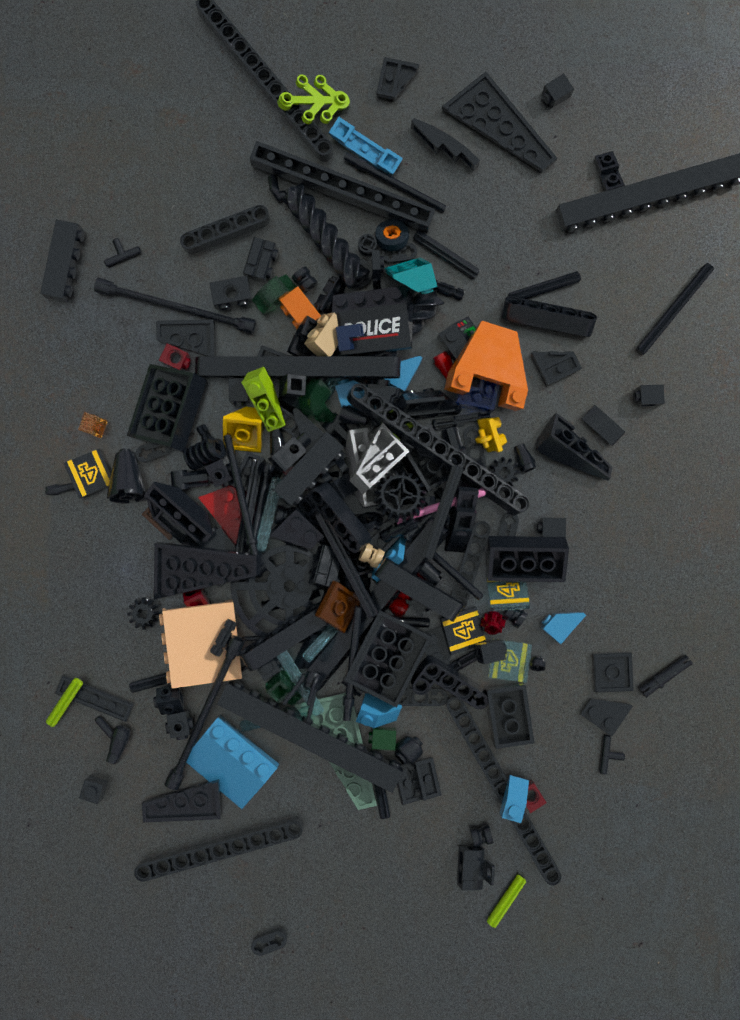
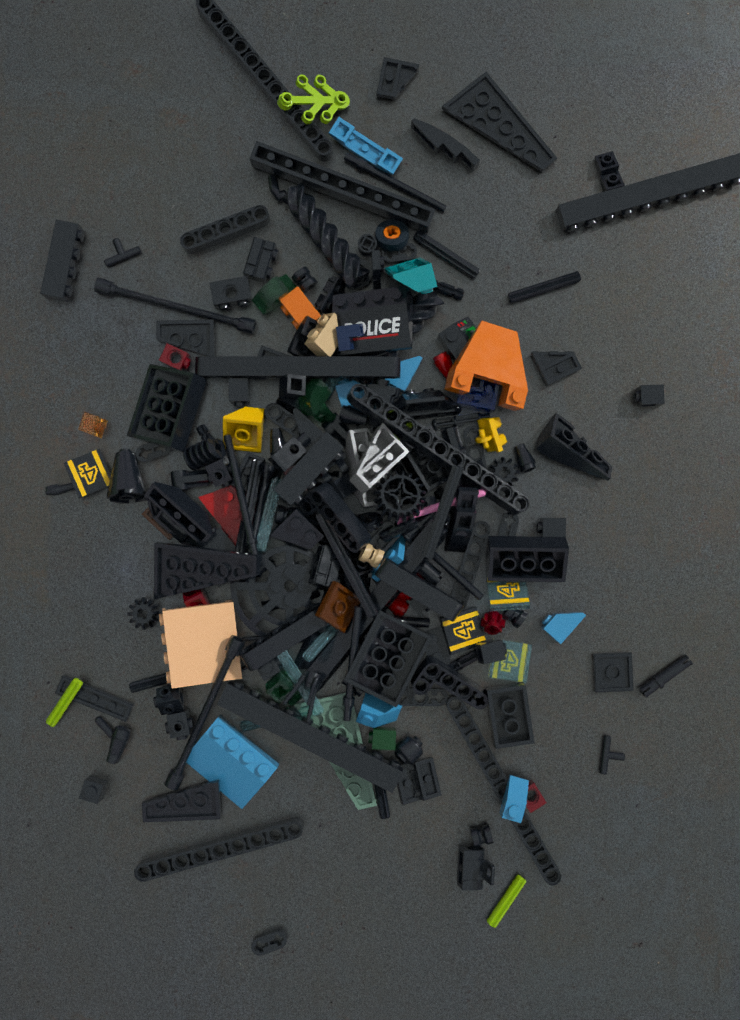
(223, 637): black axle -> none
(264, 398): lime slope -> none
(538, 664): black hinge -> none
(548, 316): black beam -> none
(557, 91): black brick -> none
(603, 425): black slope -> none
(605, 714): black wing -> none
(675, 308): black axle -> none

